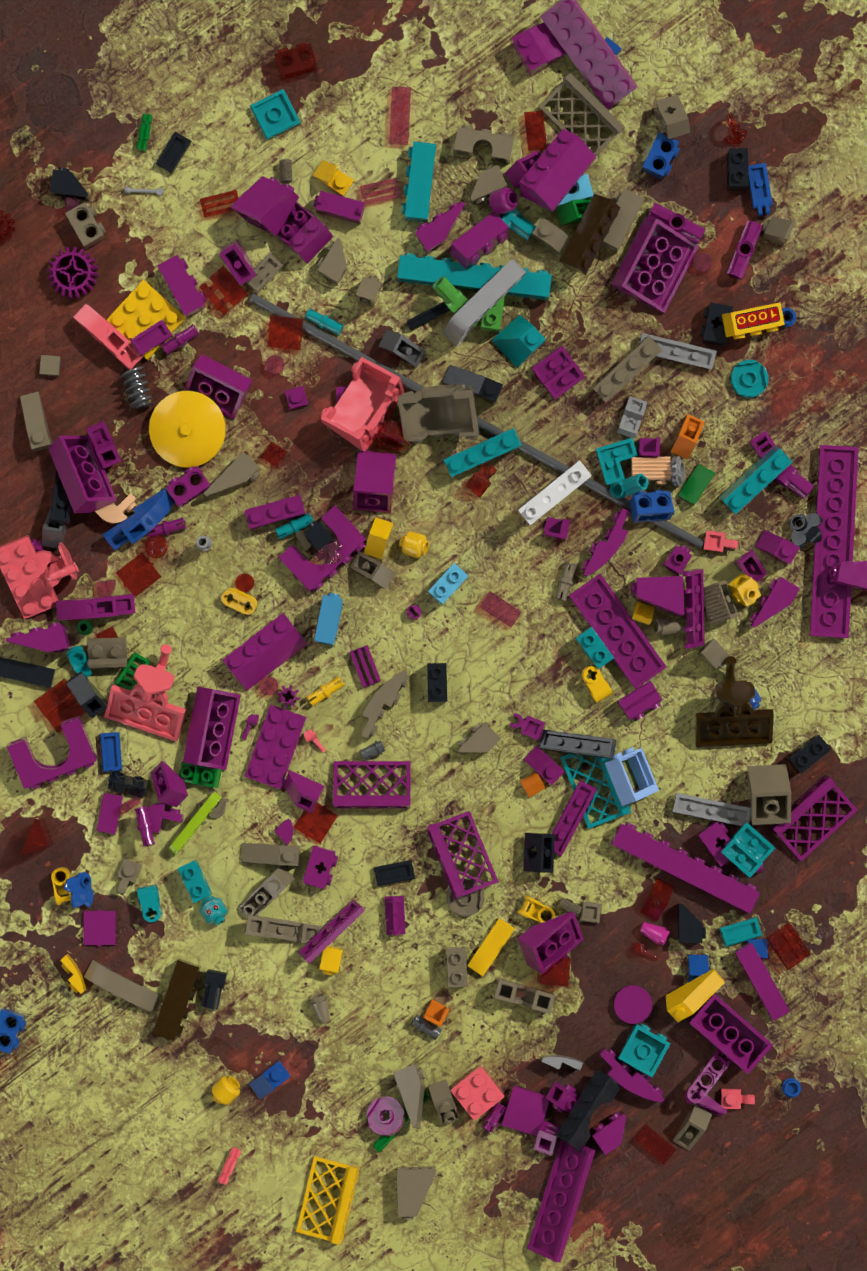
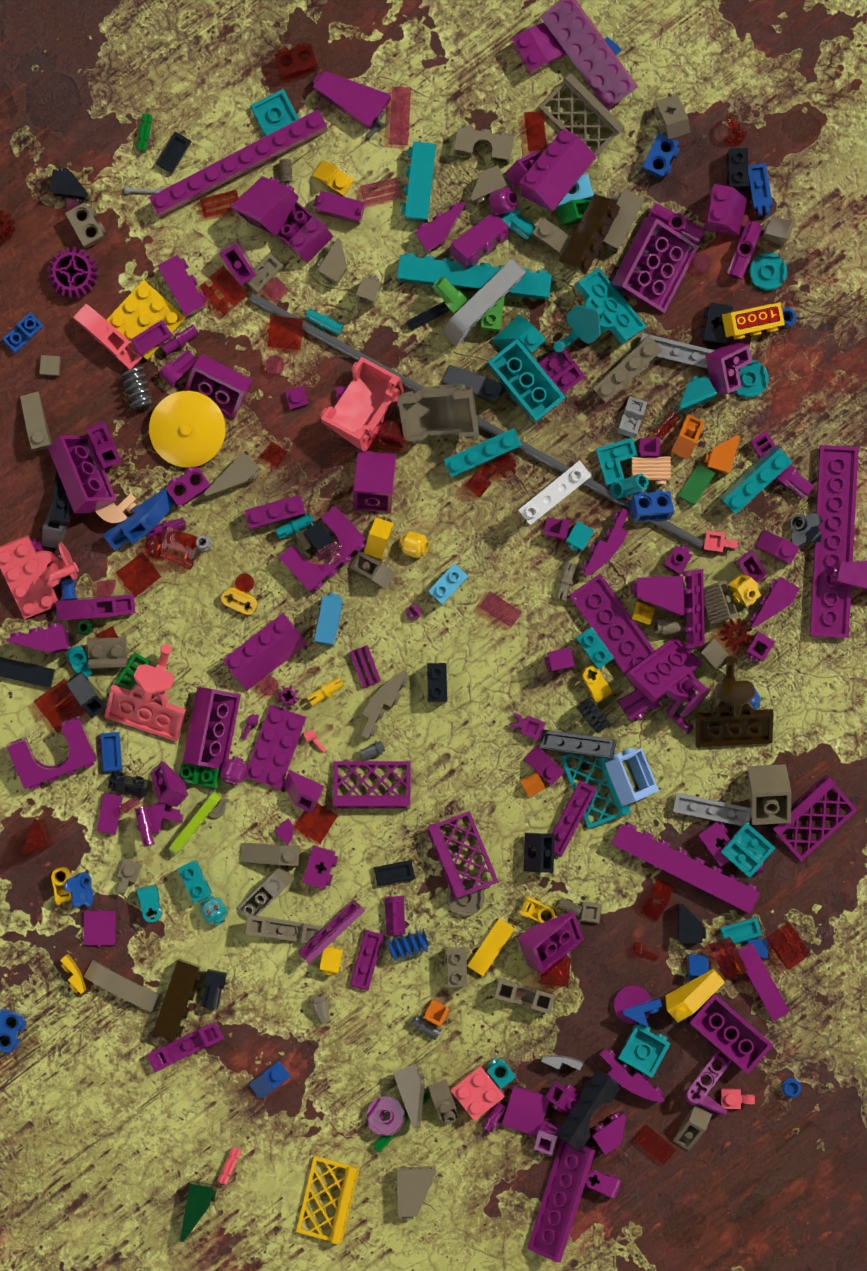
(22, 333): none -> blue slope
(68, 589): none -> blue bush
(174, 371): none -> magenta piece
(179, 541): none -> clear red plate
(185, 1046): none -> magenta slope
(198, 1201): none -> dark green slope
(226, 1090): yellow head -> none
(233, 771): none -> magenta head
(238, 163): none -> magenta brick
(275, 290): none -> clear pink plate
(352, 98): none -> magenta slope
(366, 960): none -> magenta tile
(379, 125): none -> dark grey hand
(401, 348): dark grey slope -> none
(408, 945): none -> blue piece
(481, 741): dark tan slope -> none
(503, 1080): none -> teal brick
(504, 464): none -> clear red tile
(525, 381): none -> teal slope
(559, 659): none -> magenta brick
(579, 537): none -> teal brick
(593, 715): none -> black tyre
(602, 311): none -> teal plate
(605, 1183): none -> magenta piece
(637, 1011): none -> blue slope
(655, 933): dark pink cone -> none
(668, 422): none -> clear red pin
(671, 673): none -> magenta plate
(677, 471): light grey gear -> none
(696, 393): none -> teal slope
(722, 456): none -> orange slope
(724, 366): none -> magenta brick
(725, 211): none -> magenta slope
(727, 958): none -> clear red plate
(729, 634): none -> clear red gear
(766, 645): none -> magenta brick
(768, 271): none -> teal tile
(808, 754): black brick -> none

